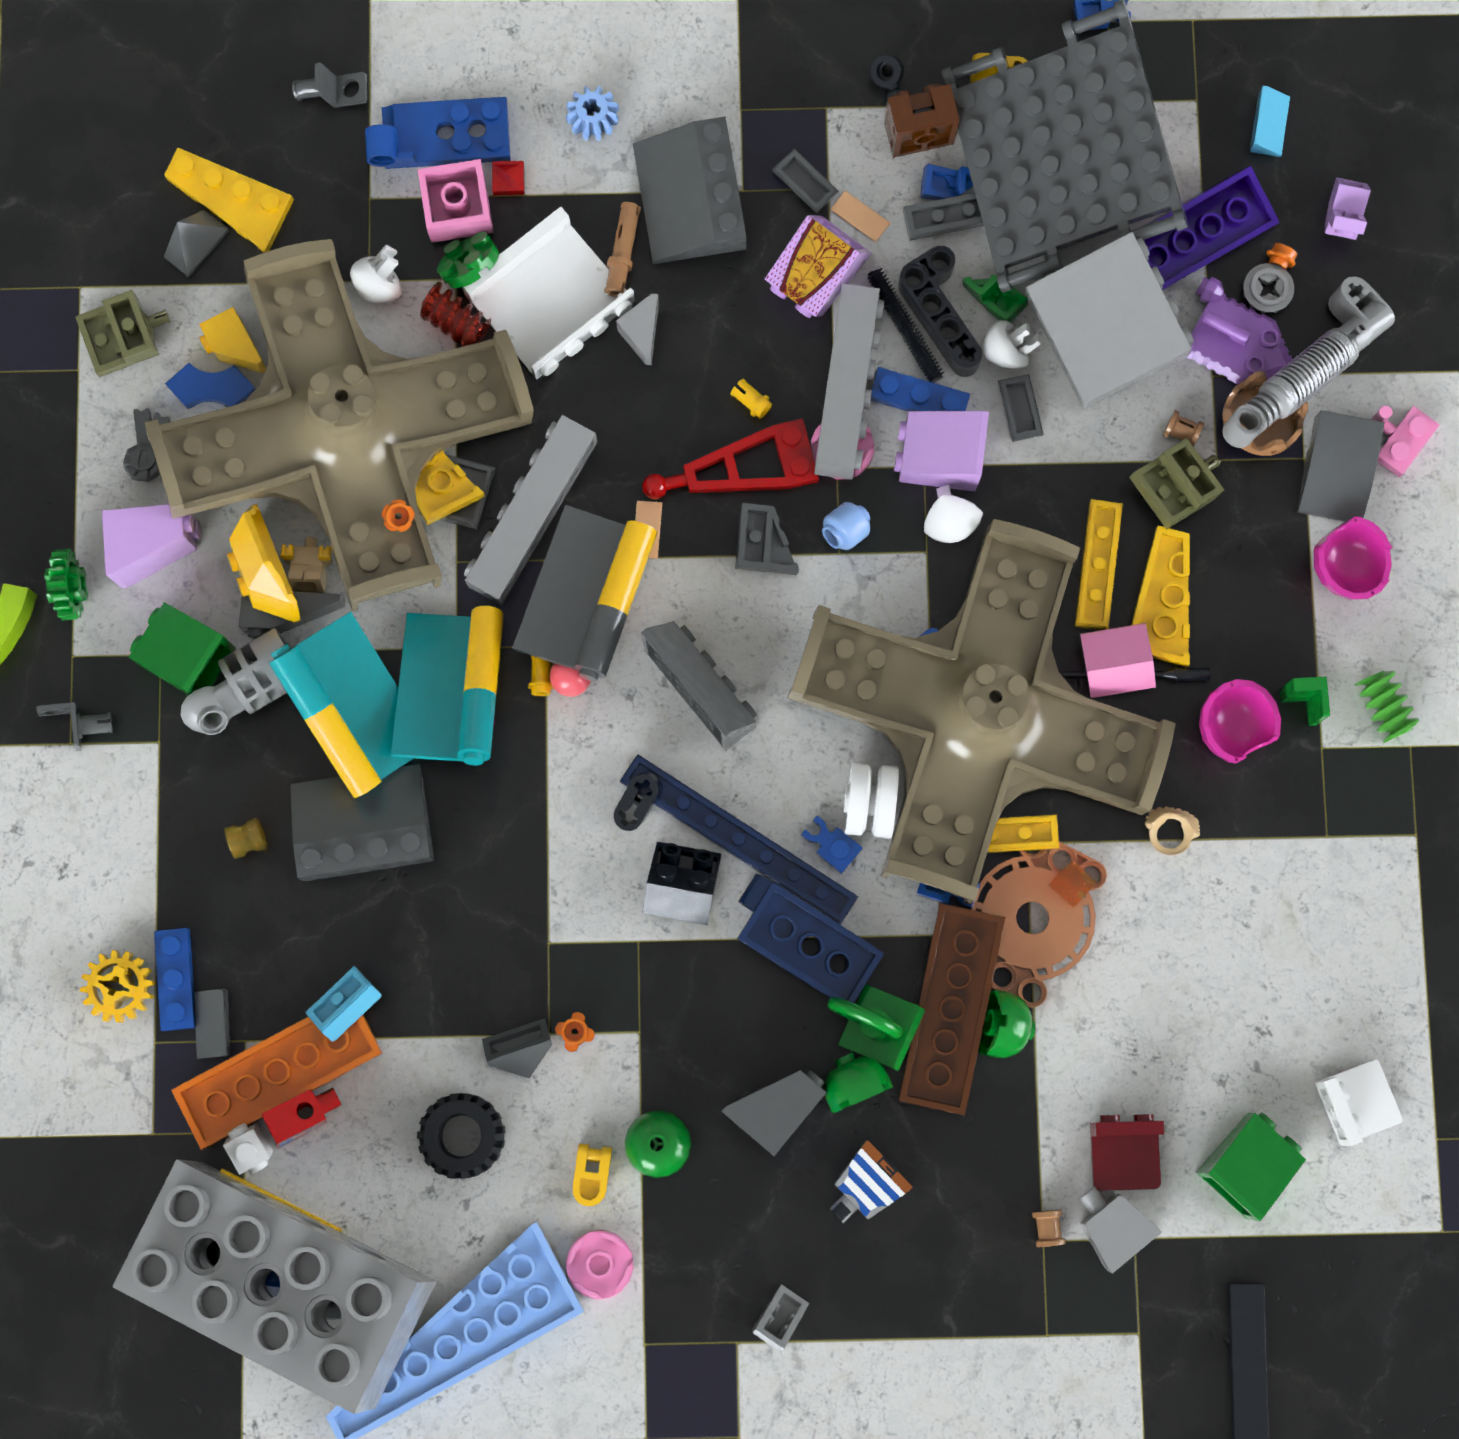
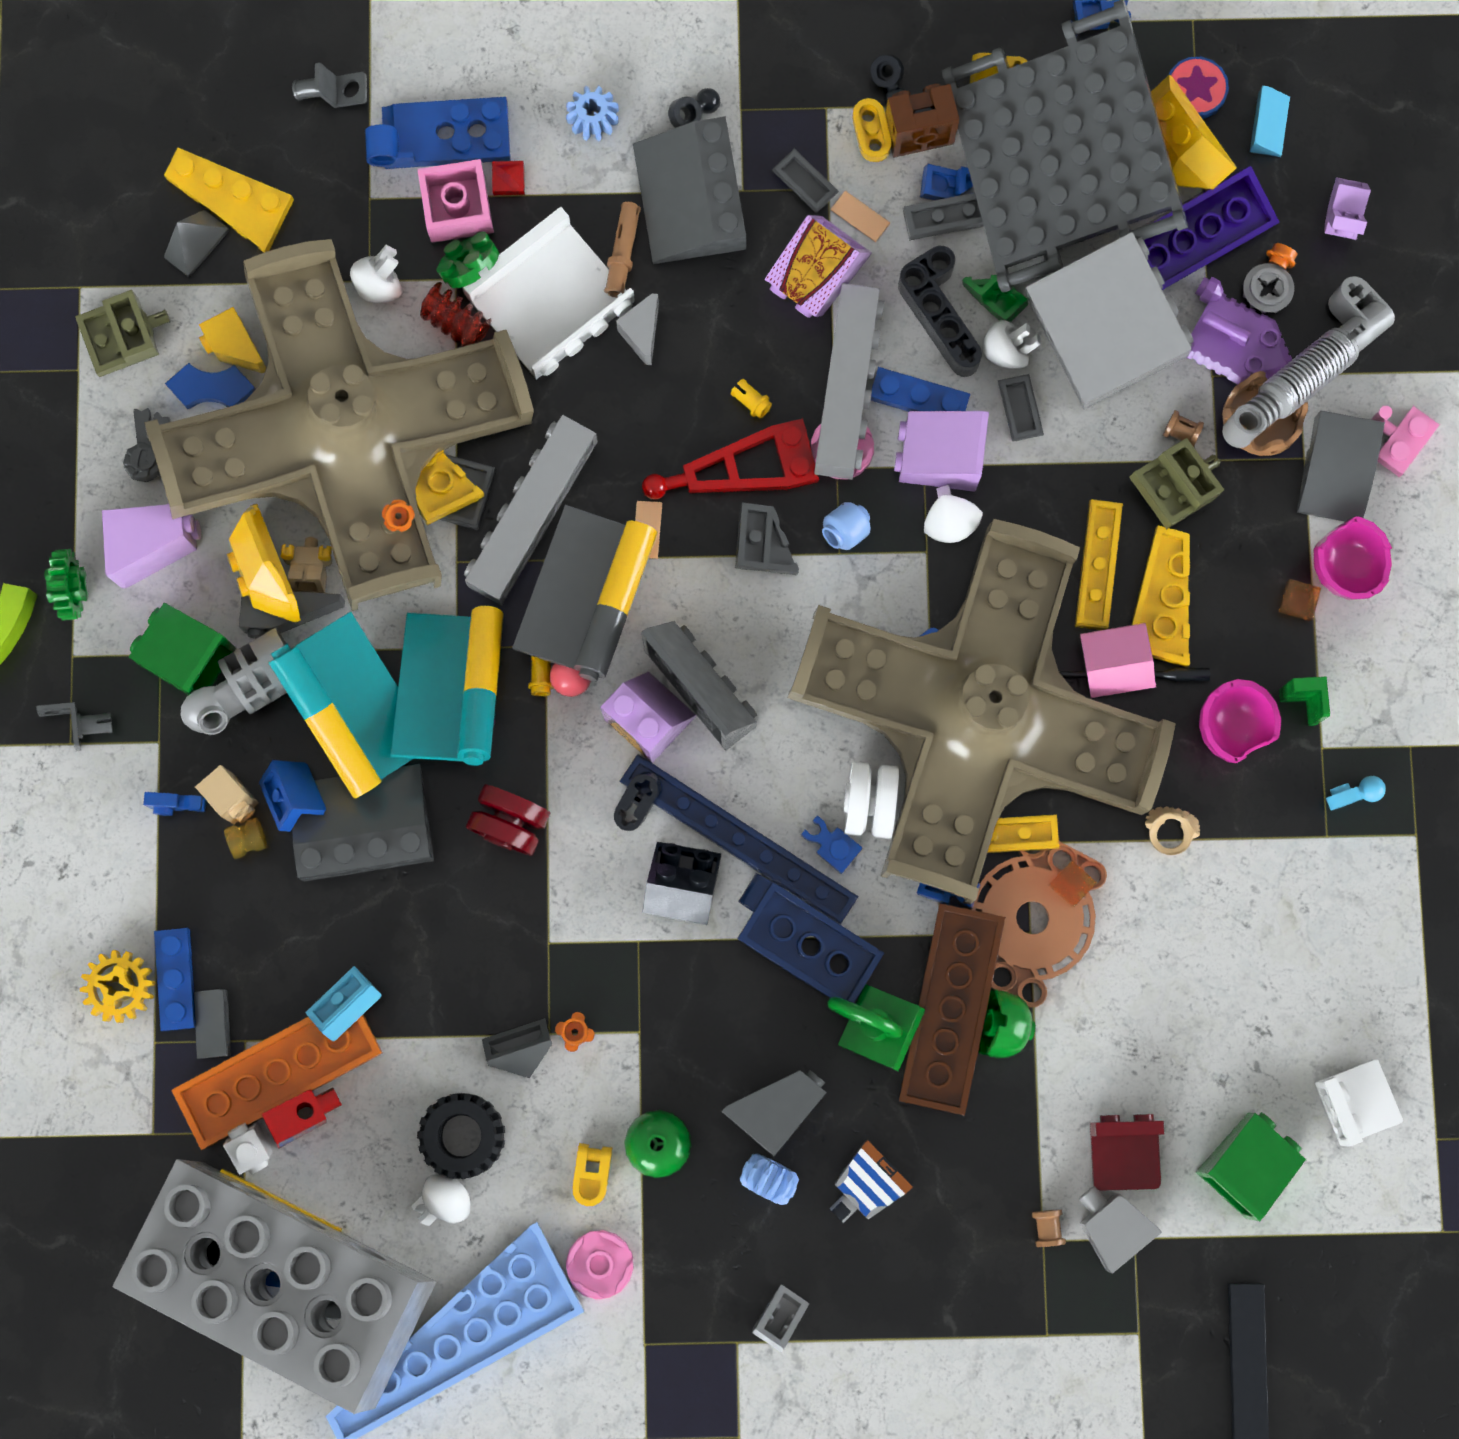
(165, 803): none -> blue plate
(227, 795): none -> tan brick
(290, 792): none -> blue panel
(442, 1199): none -> white piece
(509, 816): none -> dark red wheel
(646, 715): none -> lavender slope
(706, 102): none -> black plate
(769, 1179): none -> light blue gear
(854, 1081): green cylinder -> none
(871, 132): none -> yellow plate
(905, 327): black axle -> none
(1191, 146): none -> yellow wedge
(1202, 83): none -> tile
(1300, 599): none -> clear orange plate
(1369, 789): none -> medium azure plate
(1387, 704): bright green piece -> none

